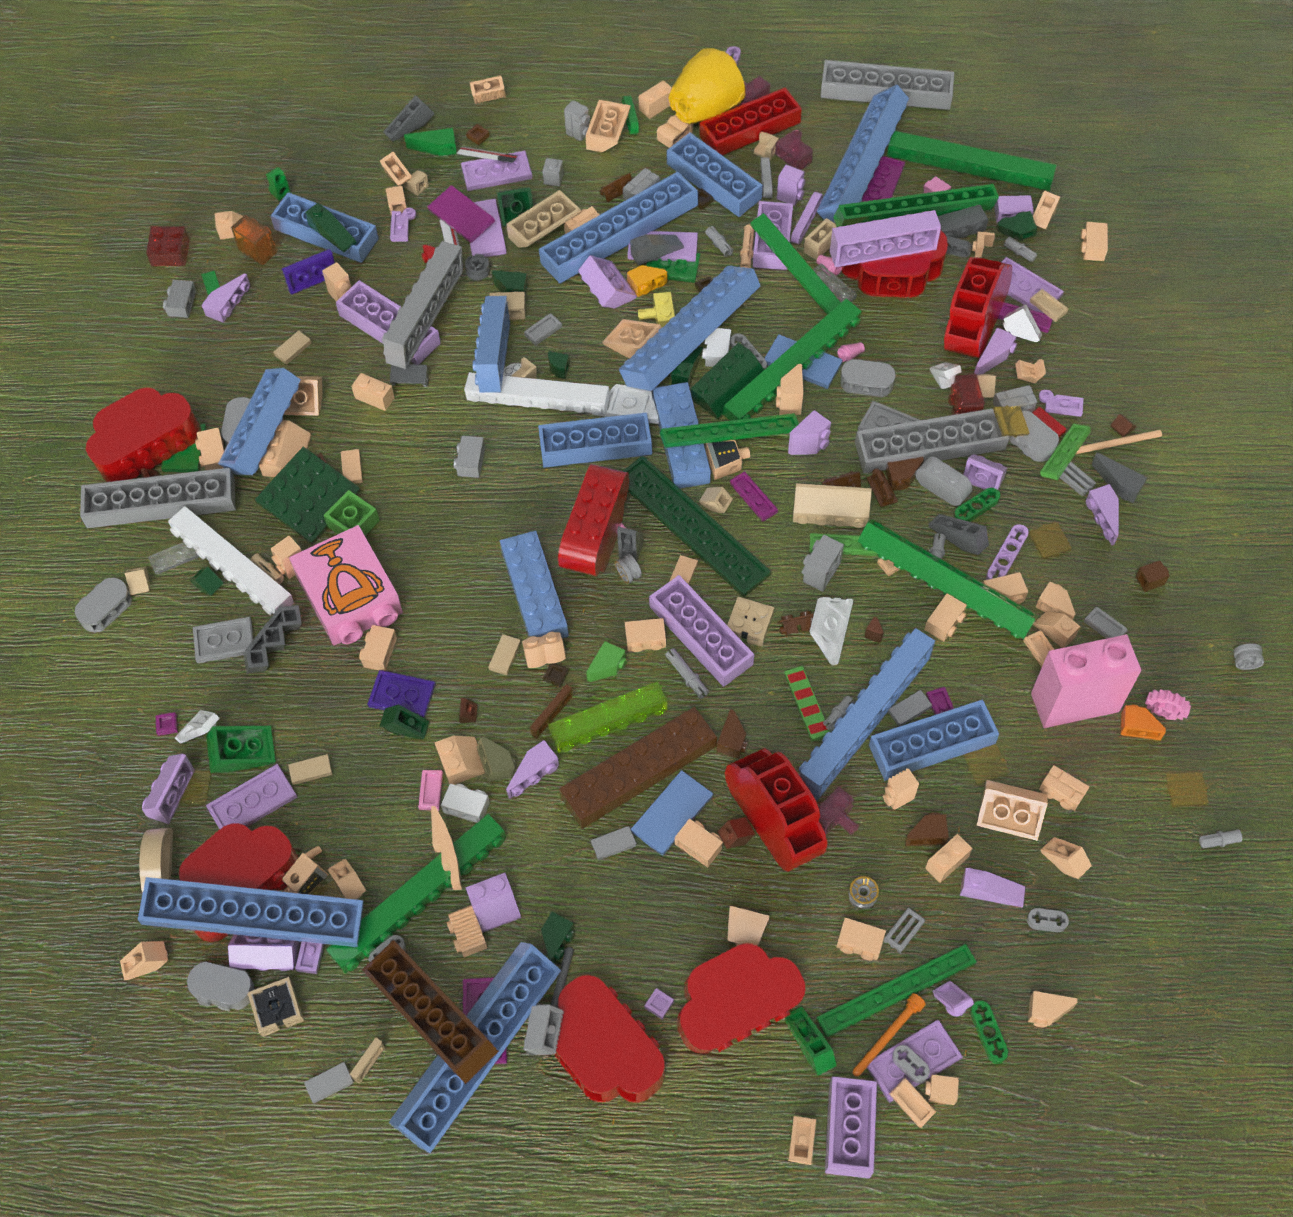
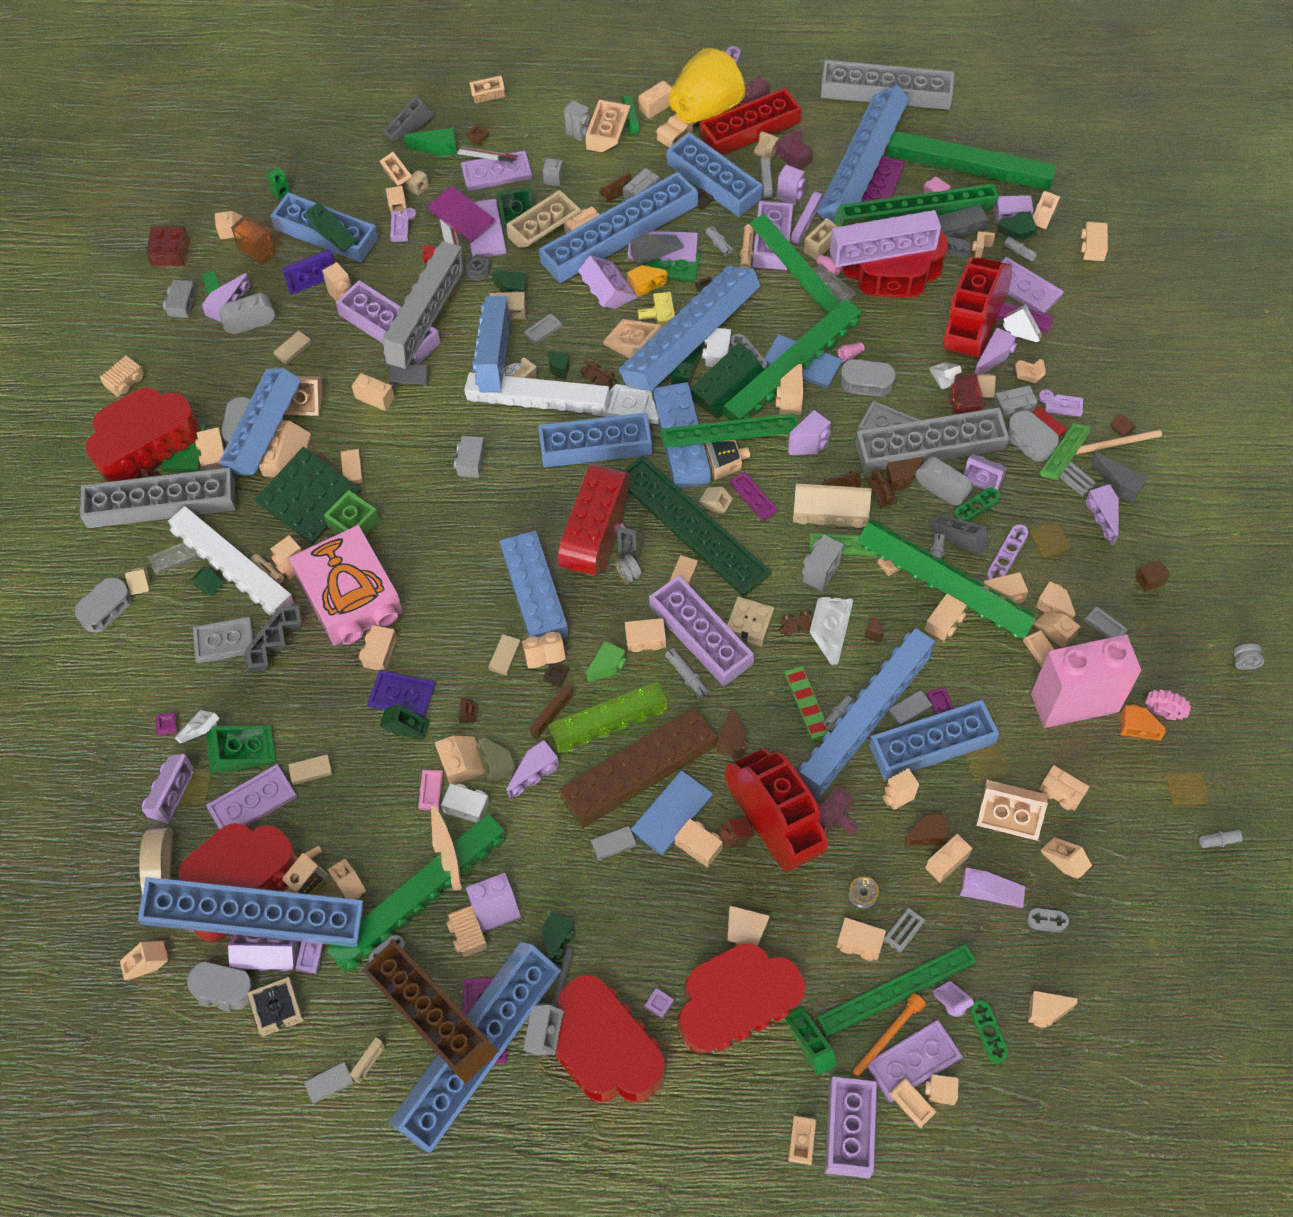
(122, 376): none -> light nougat brick
(246, 313): none -> light grey brick
(604, 377): none -> reddish brown hinge
(907, 1067): light grey beam -> none
(1011, 421): clear yellow piece -> none
(1049, 305): tan tile -> none

